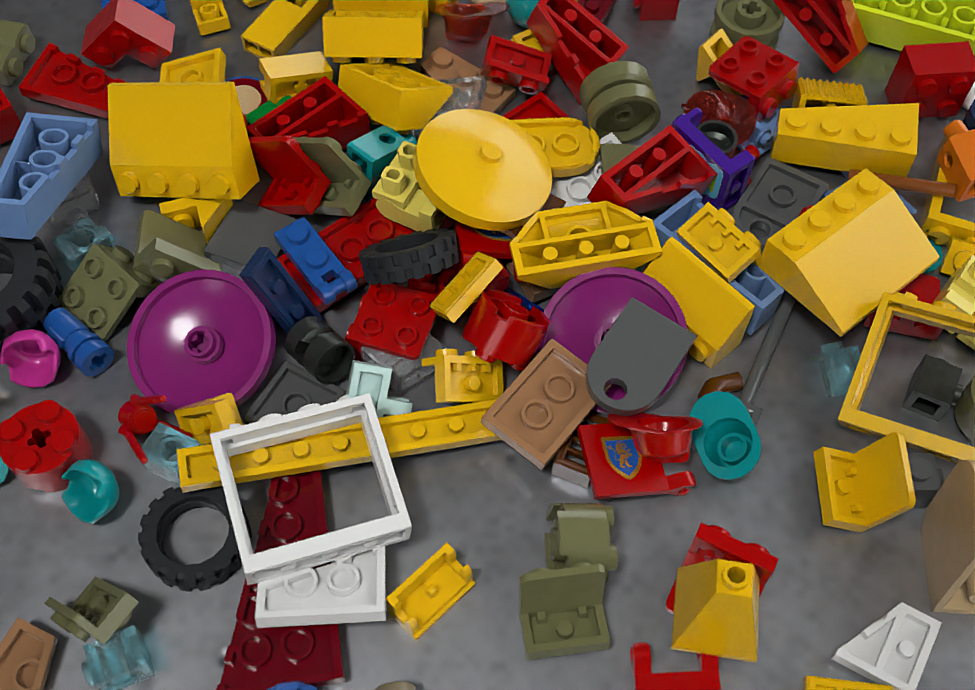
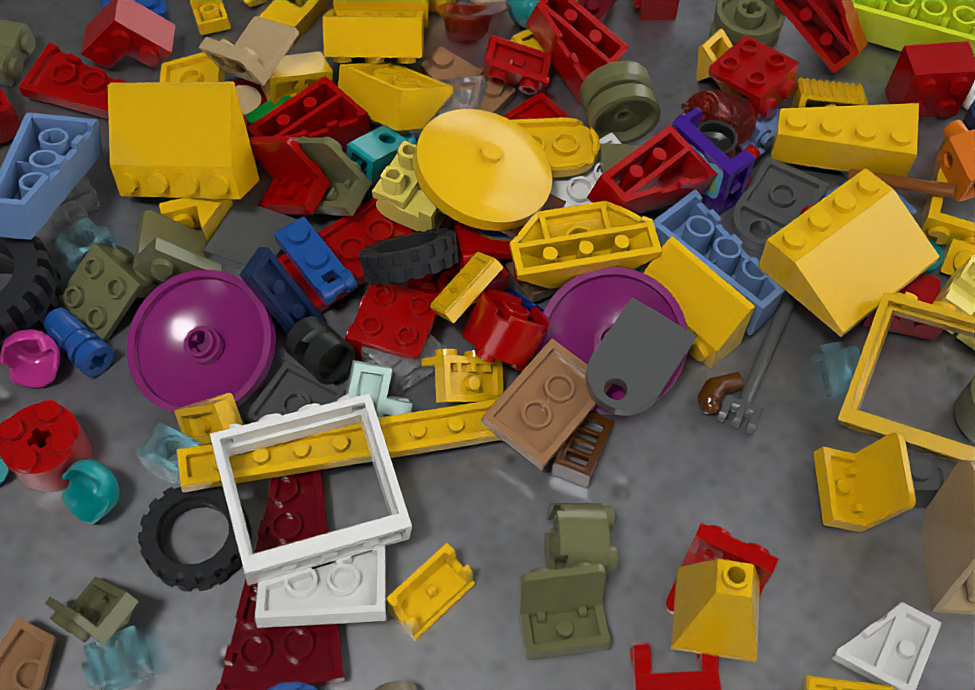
(140, 418): red plant -> none
(255, 52): none -> tan bracket
(620, 470): red flag -> none
(659, 437): red piece -> none
(719, 242): yellow bracket -> none
(728, 436): teal piece -> none
(933, 388): pearl dark grey brick -> none

